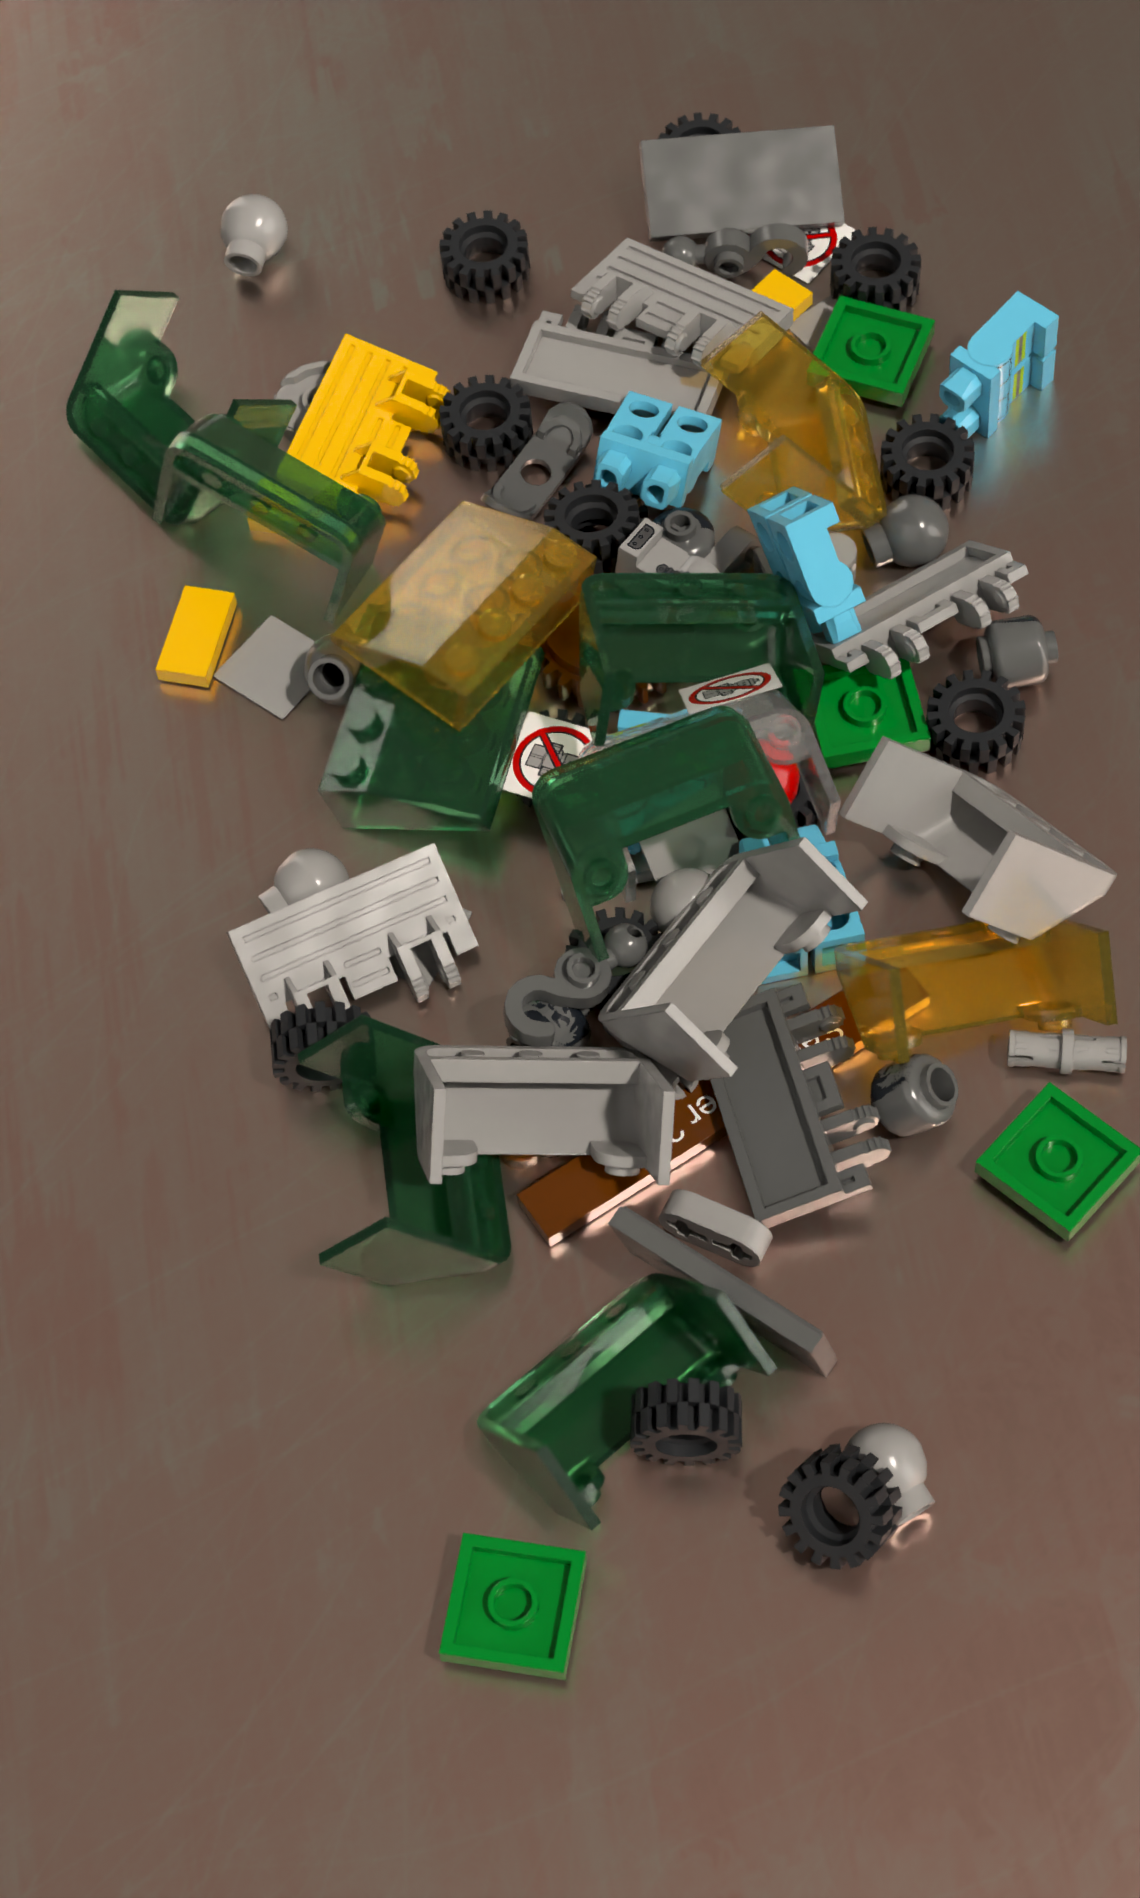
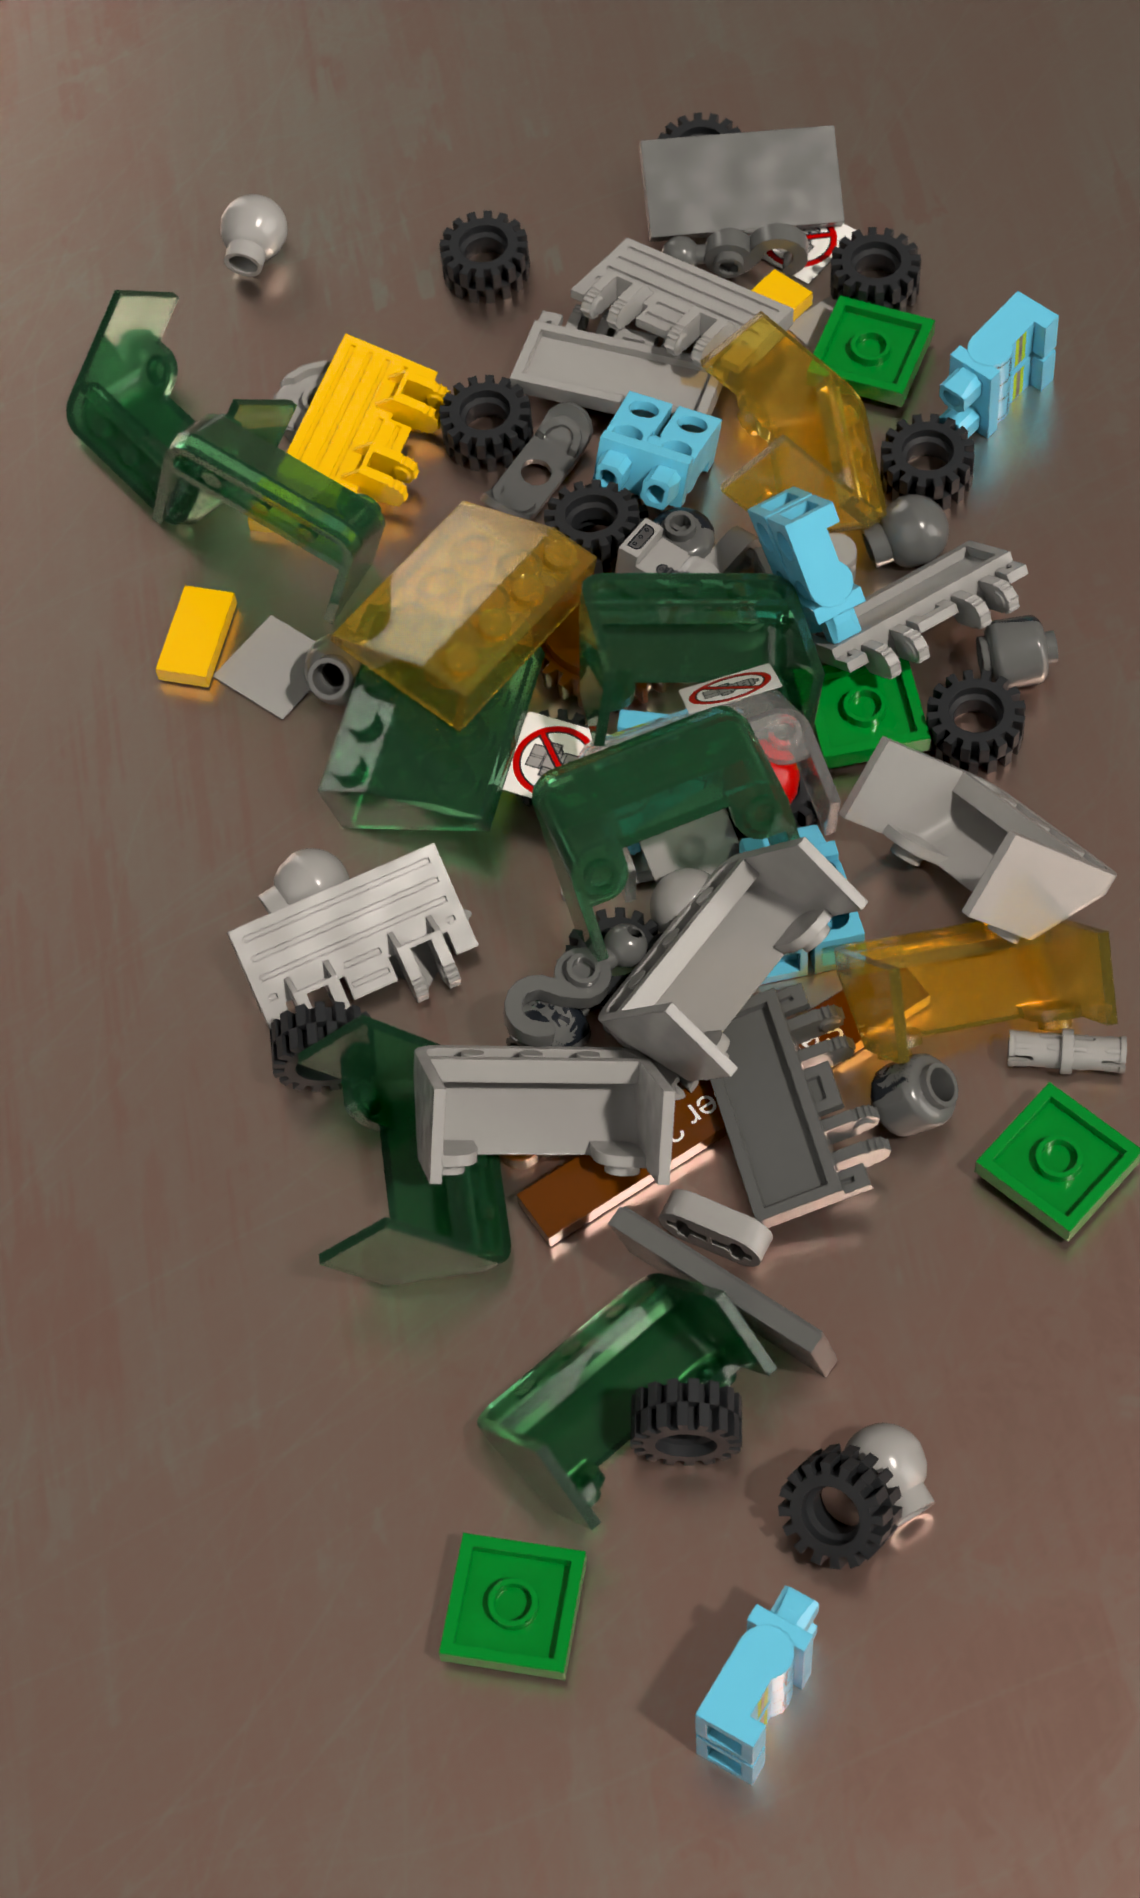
(757, 1684): none -> medium azure hips

